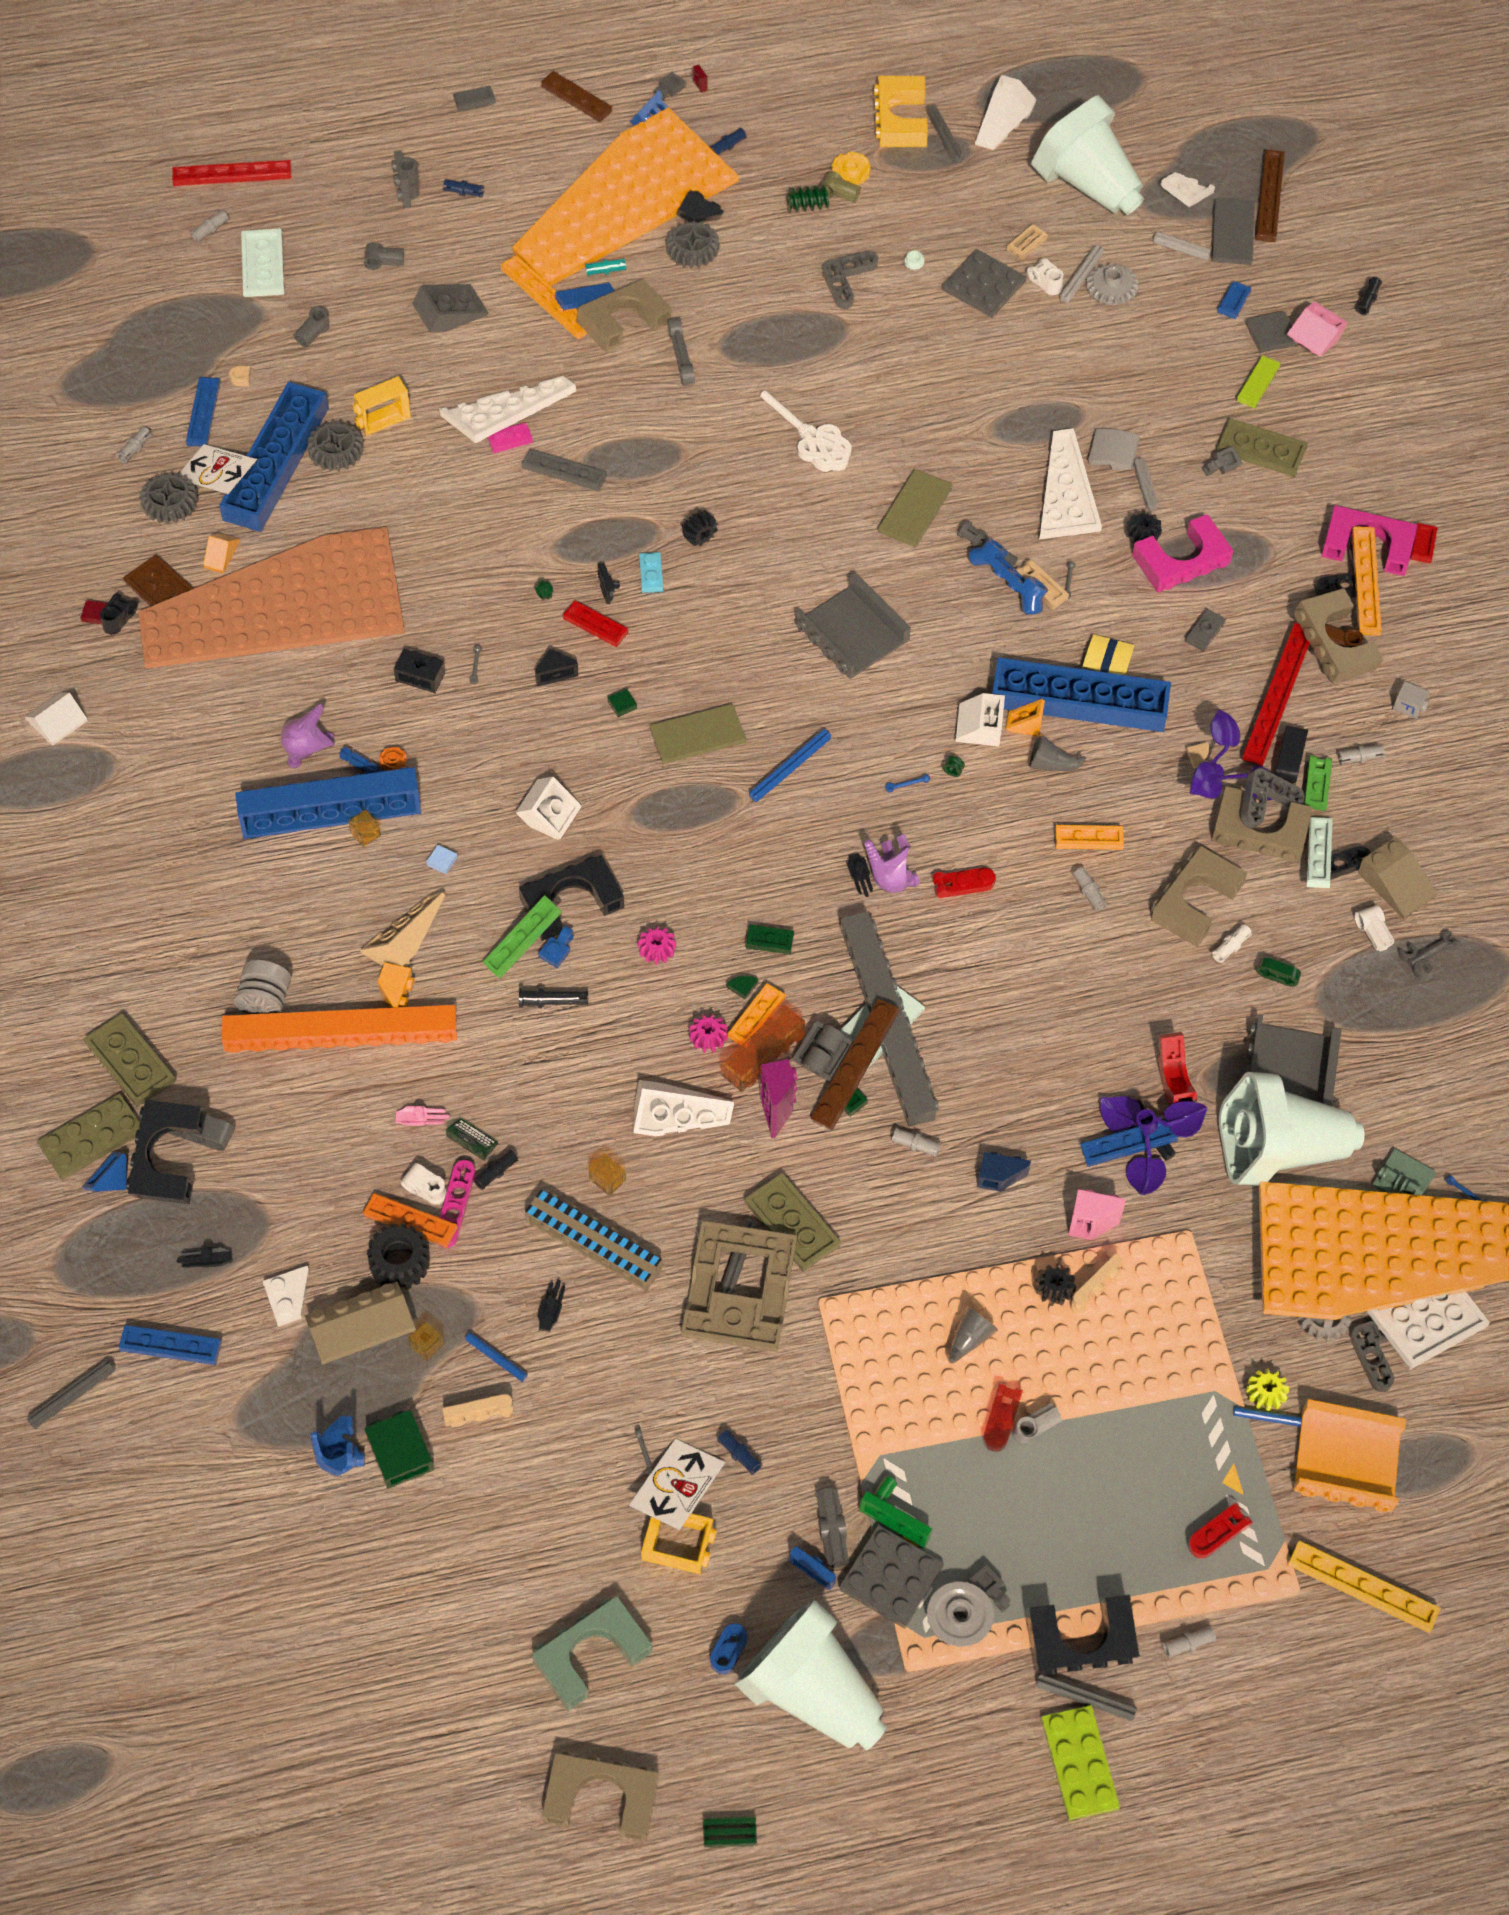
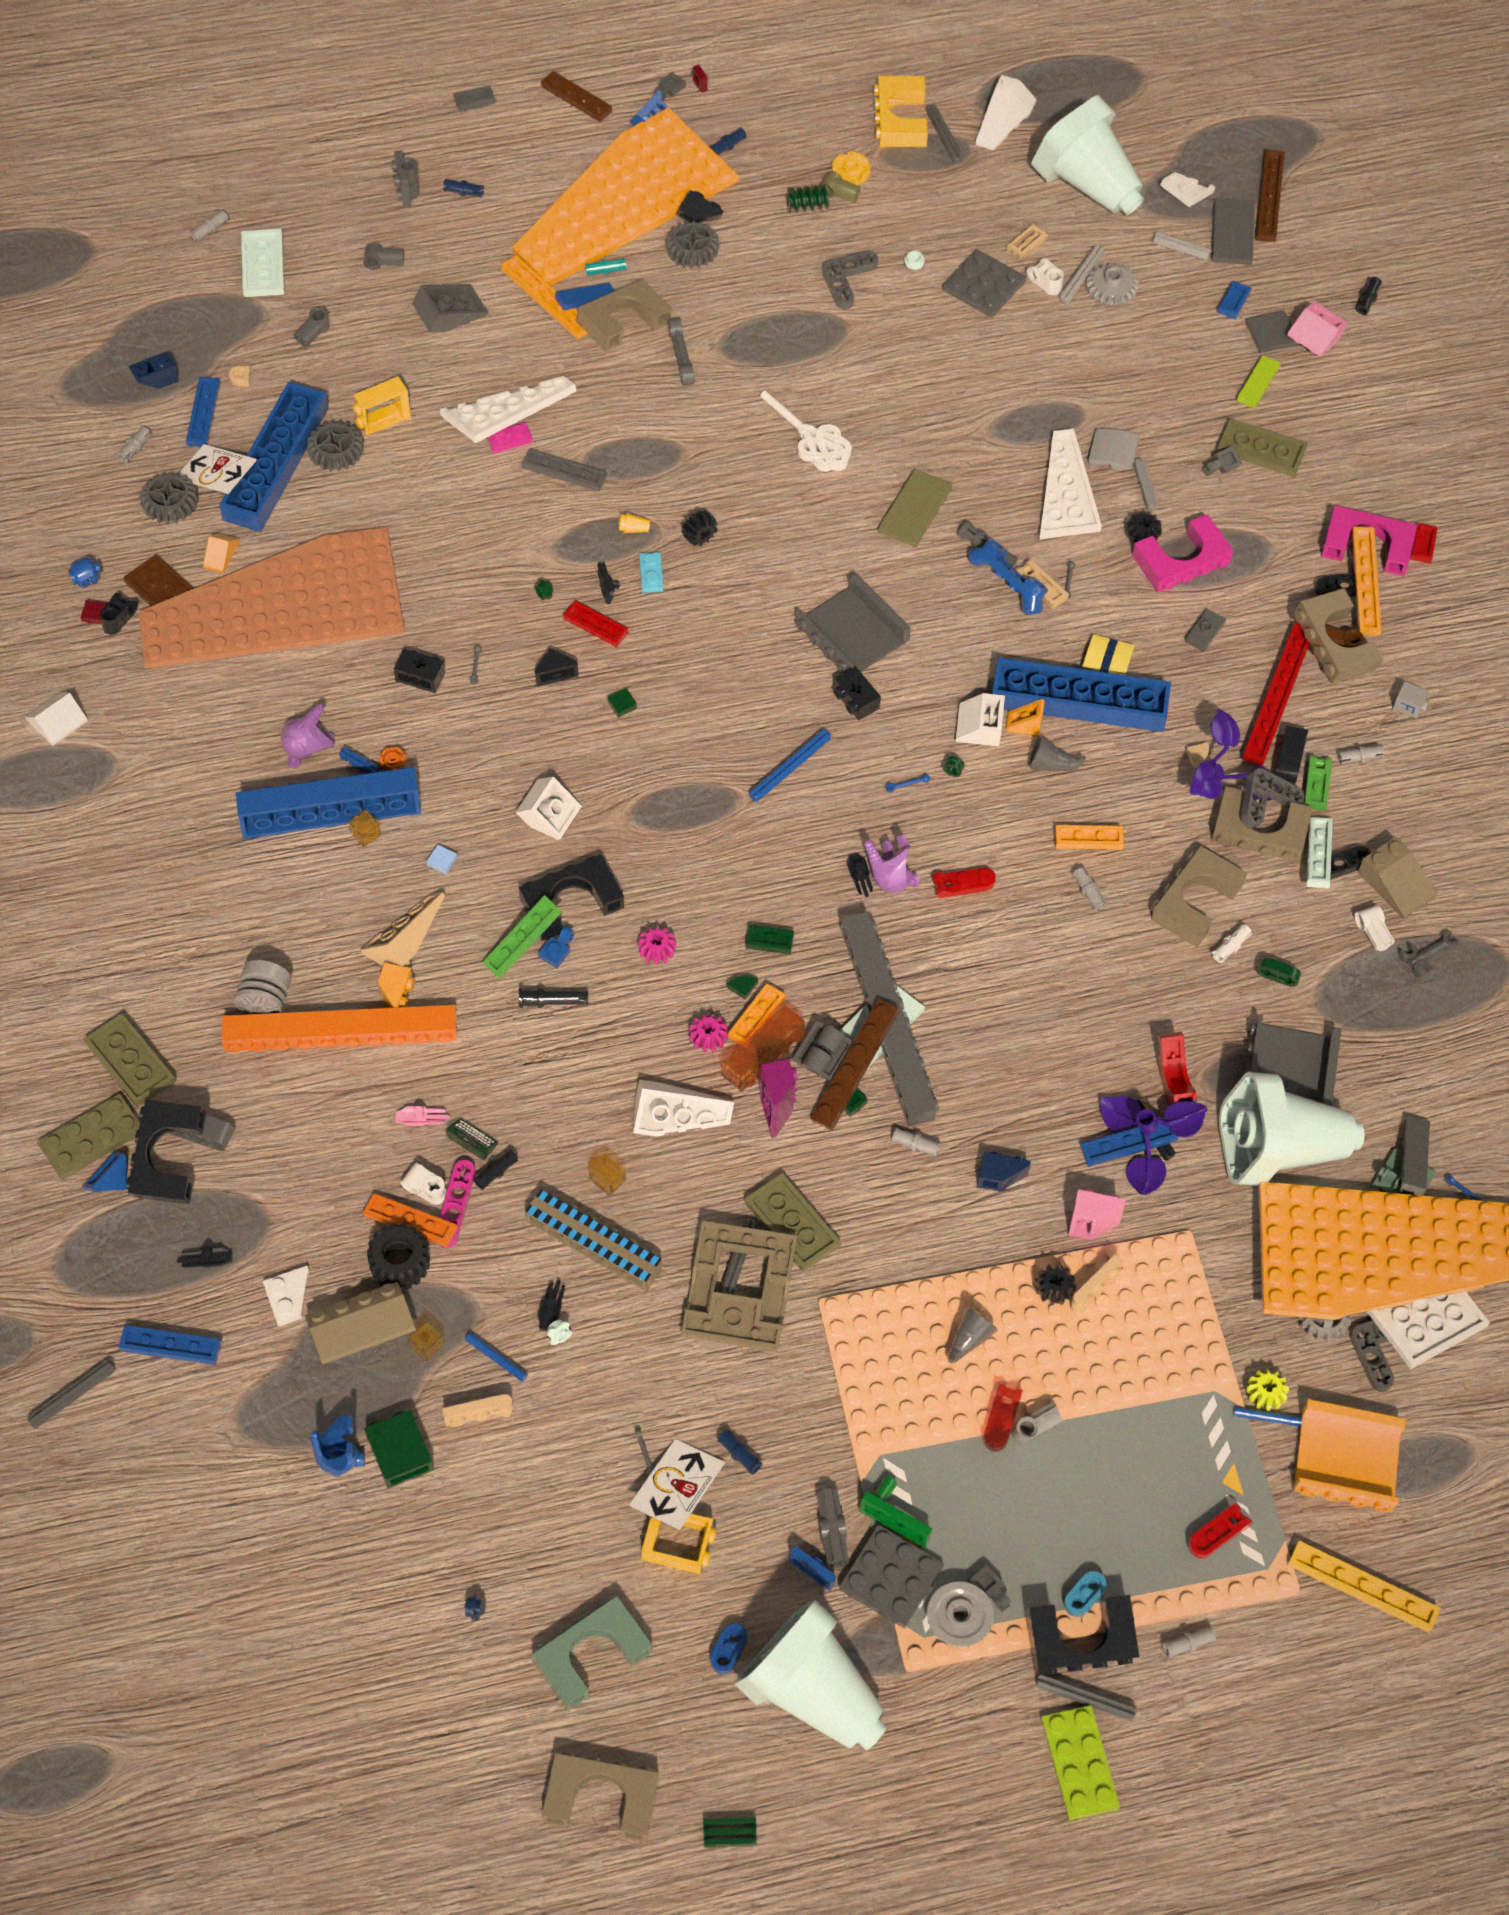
(84, 572): none -> blue head
(155, 371): none -> dark blue slope
(231, 173): red tile -> none
(475, 1607): none -> dark blue plate
(558, 1331): none -> light aqua plate
(633, 524): none -> yellow cone
(697, 734): olive tile -> none
(856, 693): none -> black brick
(1084, 1595): none -> dark azure plate
(1415, 1155): none -> dark grey tile

